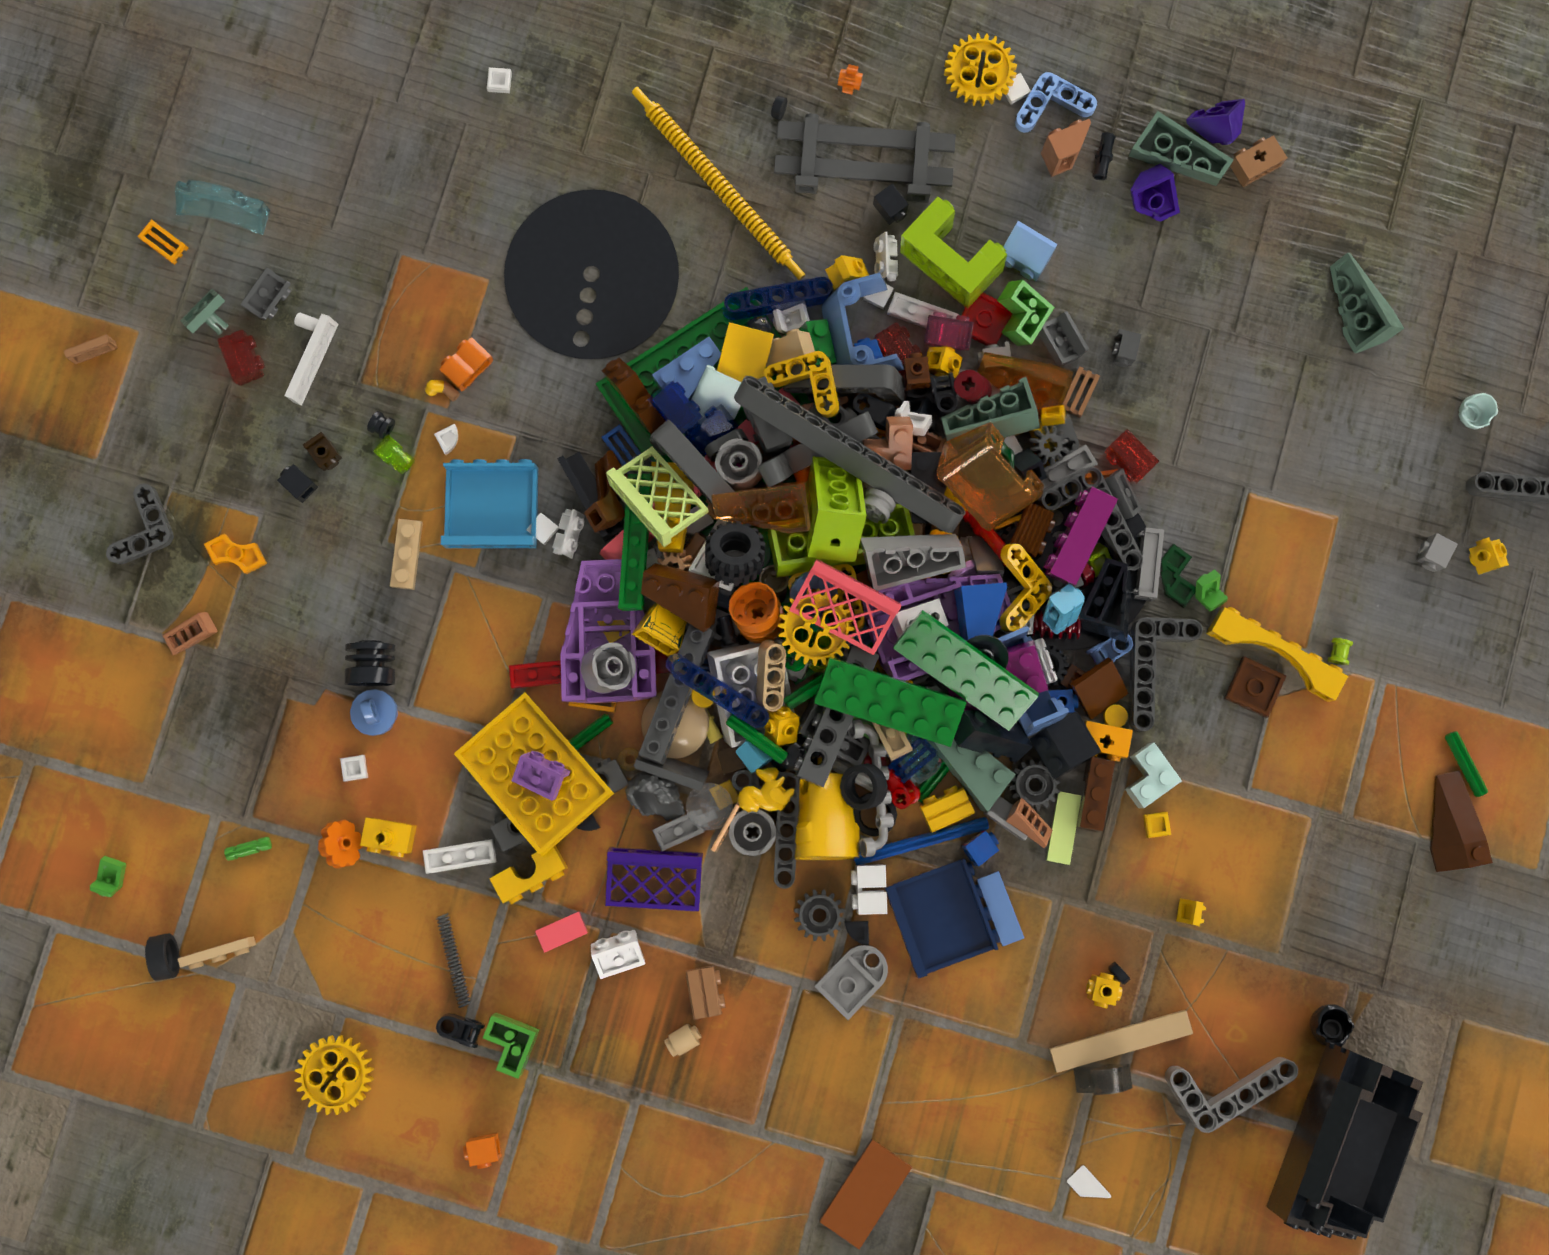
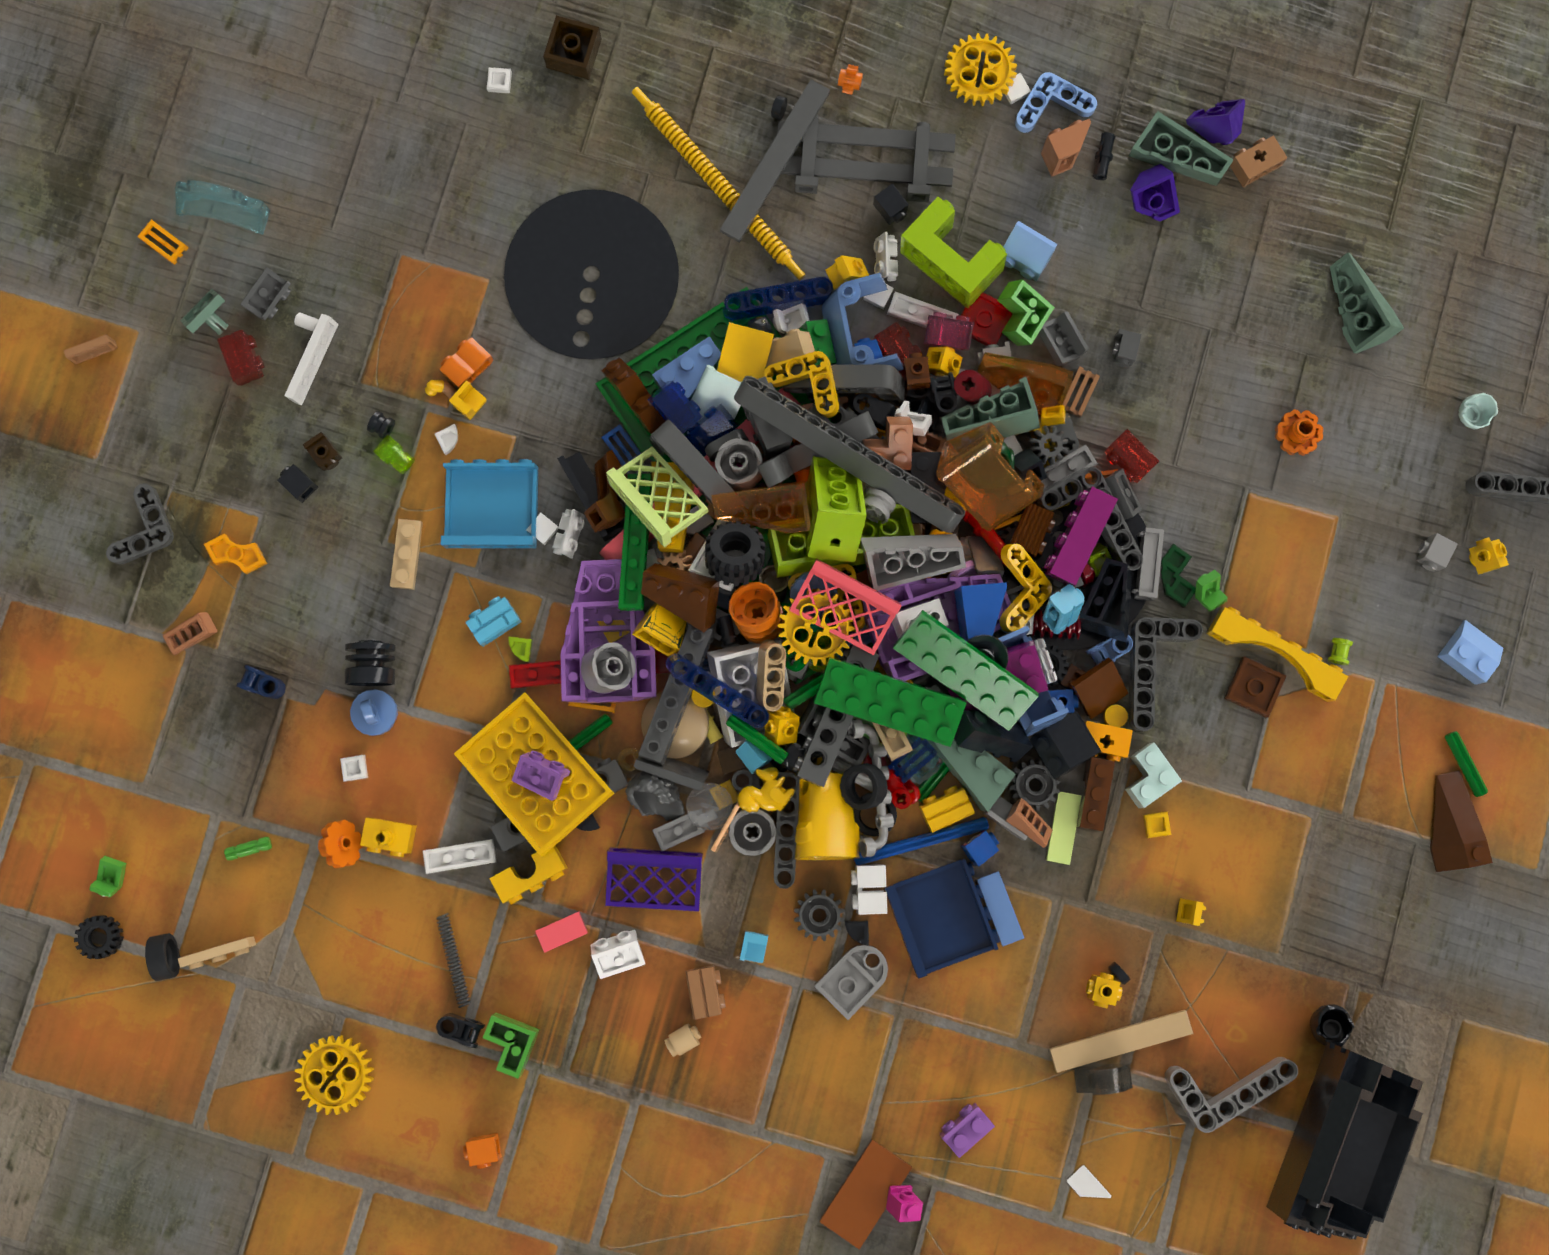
(84, 937): none -> black tyre
(258, 682): none -> dark blue piece
(467, 400): none -> yellow panel
(493, 620): none -> medium azure brick
(521, 648): none -> lime tile
(572, 47): none -> dark brown brick
(754, 947): none -> medium azure panel
(775, 161): none -> dark grey tile
(904, 1204): none -> dark pink brick
(966, 1129): none -> medium lavender bracket
(1299, 432): none -> orange plant
(1472, 653): none -> light blue slope

